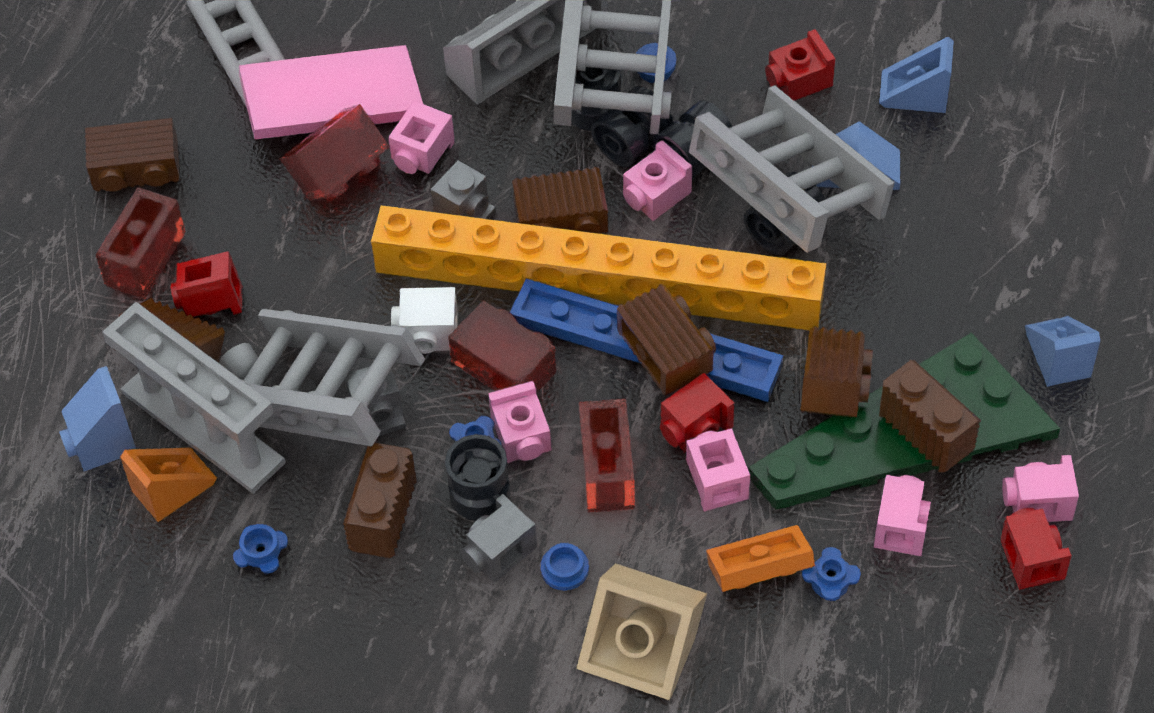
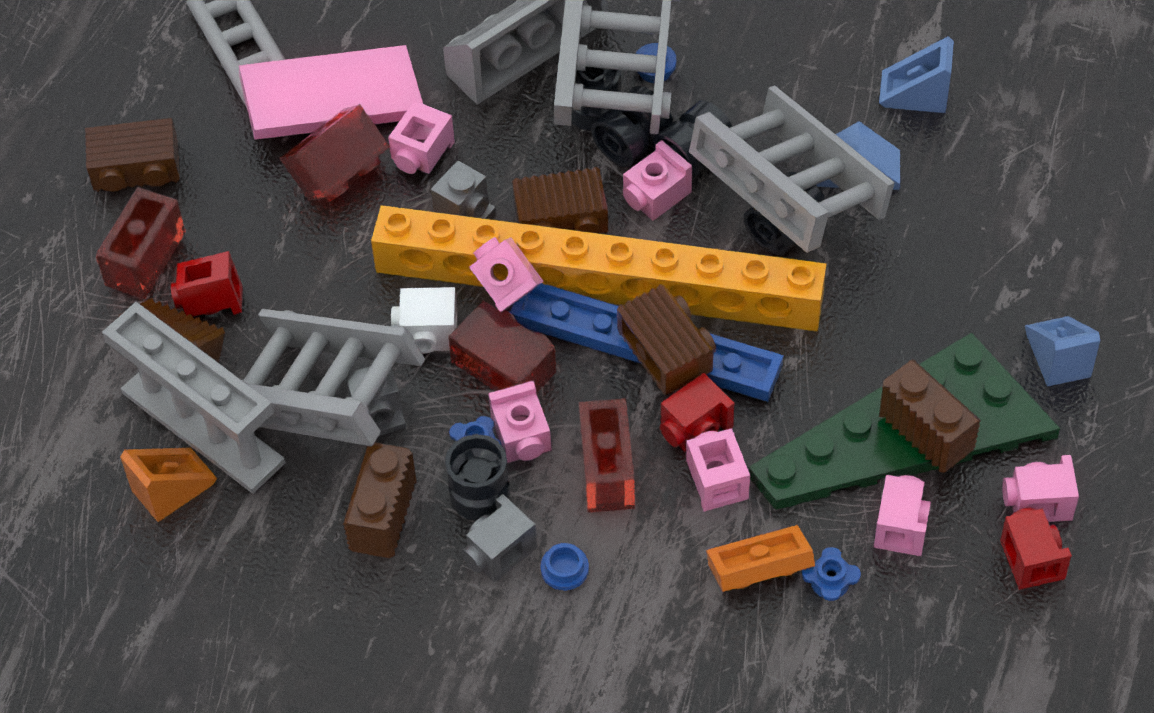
(96, 423): medium blue slope -> none
(239, 360): light grey hinge -> none
(260, 536): blue plate -> none
(521, 274): none -> bright pink brick
(640, 630): tan slope -> none
(801, 67): red brick -> none
(836, 372): reddish brown brick -> none

